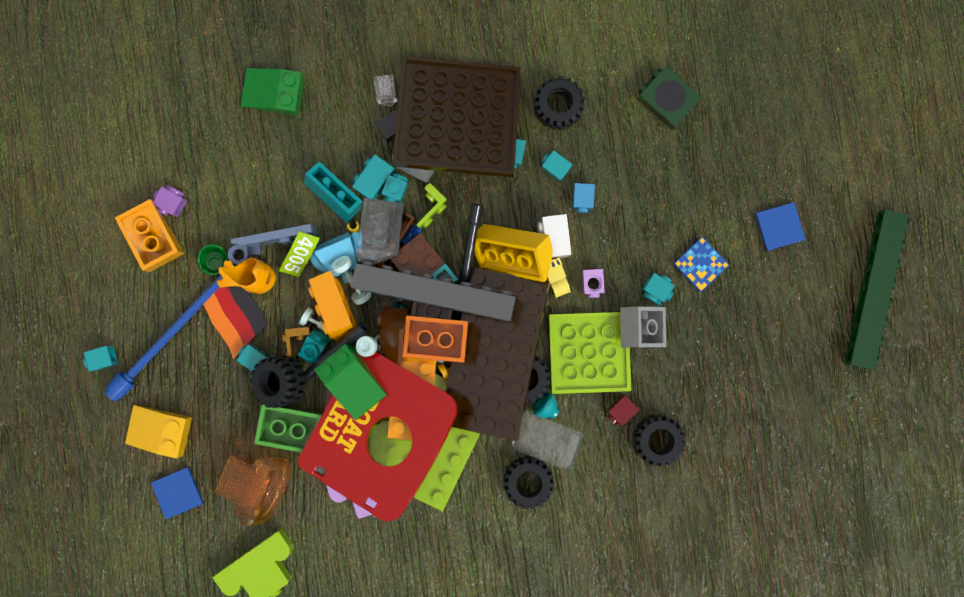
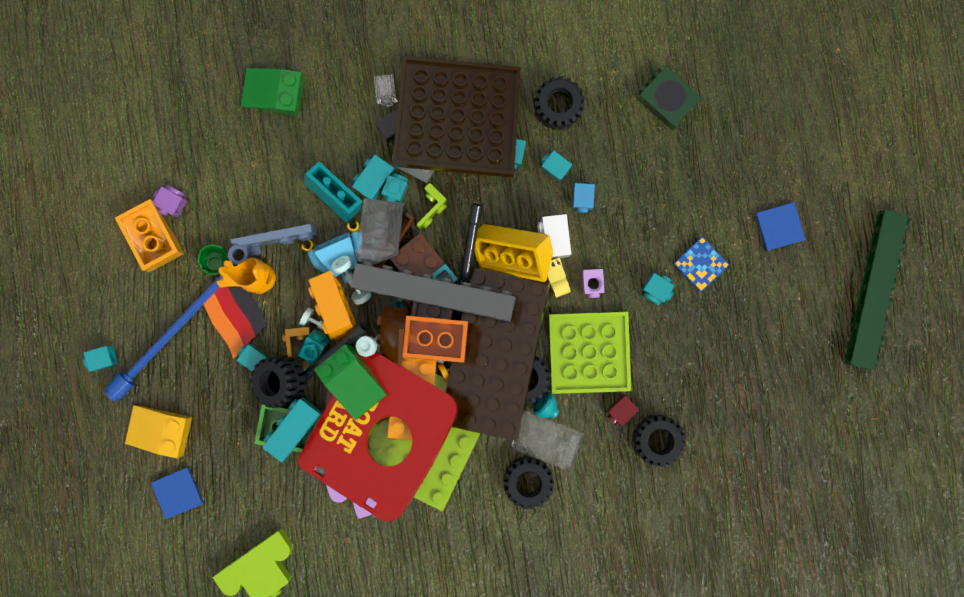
(254, 486): clear orange piece -> none
(291, 429): none -> teal brick
(299, 254): lime sticker -> none
(412, 232): blue piece -> none
(643, 326): light grey brick -> none

